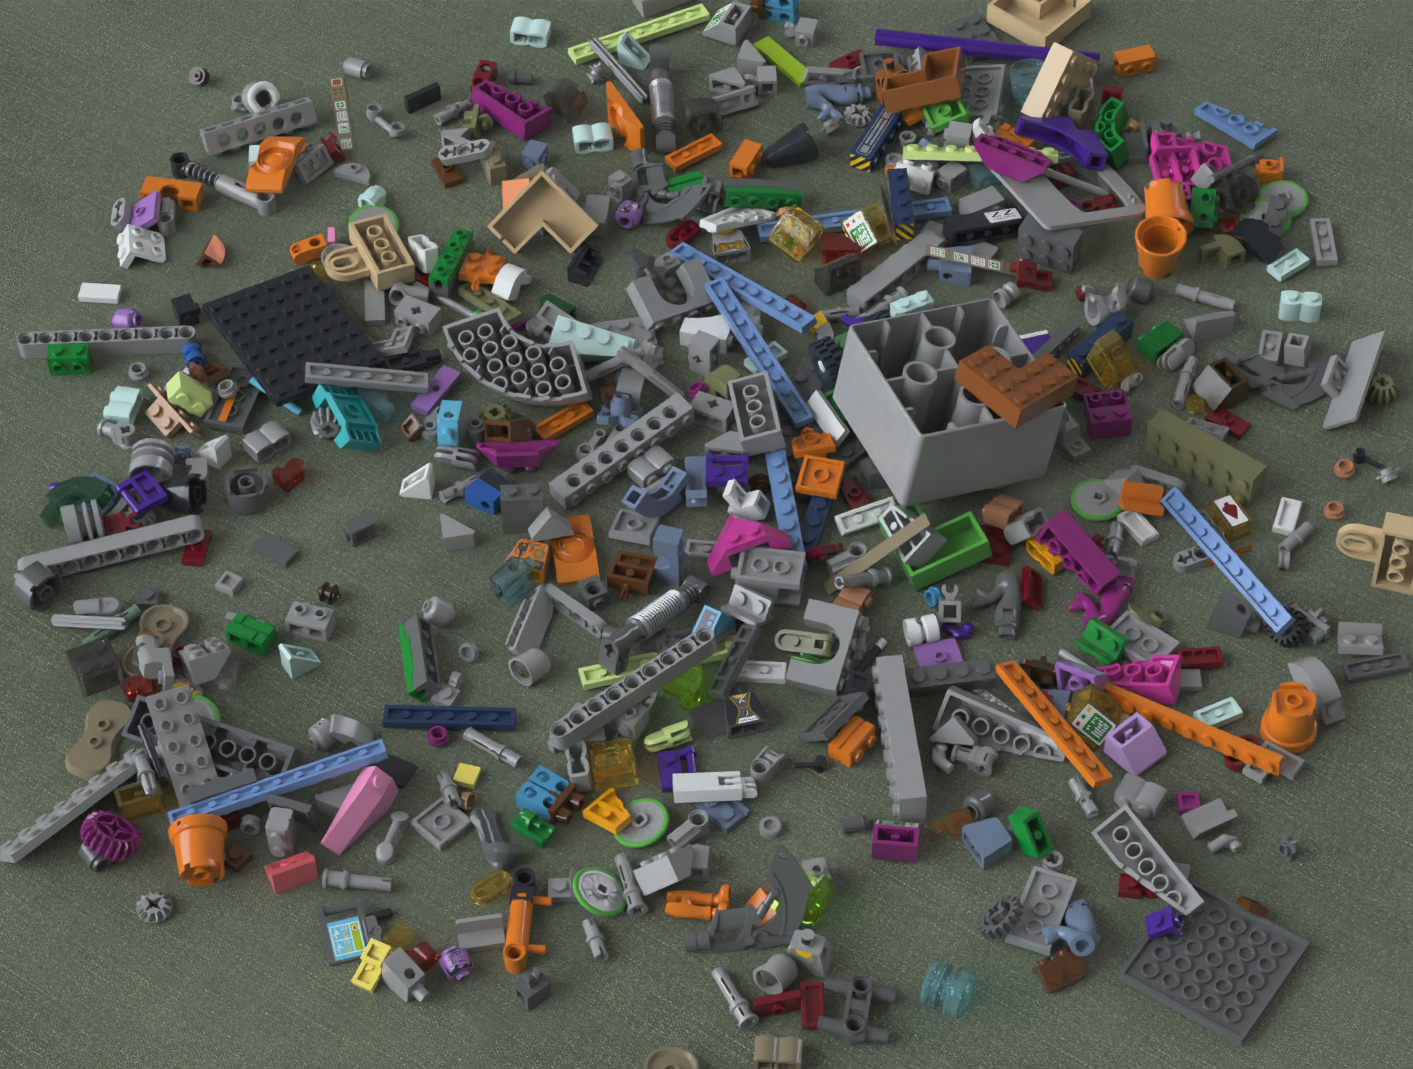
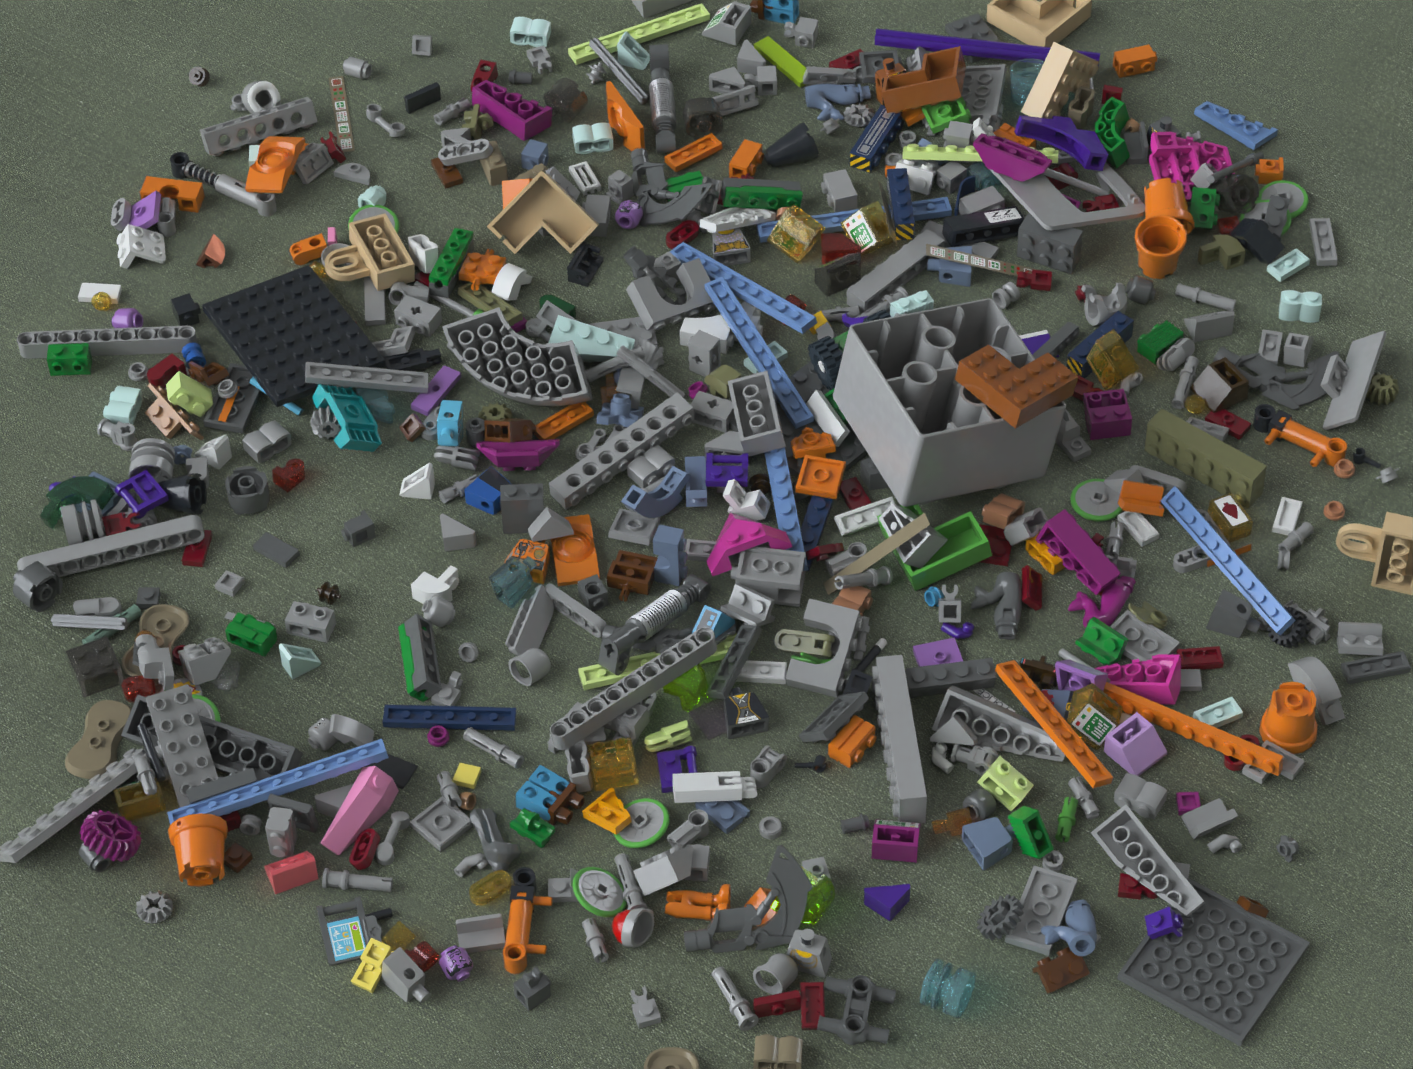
(101, 297): none -> clear yellow plate
(165, 370): none -> dark red leg
(364, 849): none -> dark red plate
(422, 45): none -> light grey tile
(428, 586): none -> white brick
(470, 861): none -> light grey arm
(540, 57): none -> light grey plate
(596, 185): none -> white tile
(633, 926): none -> light grey piece
(645, 1010): none -> light grey plate
(839, 191): none -> light grey brick
(887, 899): none -> dark purple slope
(921, 630): white wheel -> none
(967, 186): none -> dark blue piece
(1005, 783): none -> yellowish green brick
(1025, 270): dark red bracket -> none
(1066, 819): none -> bright green pin
(1281, 426): none -> orange piece

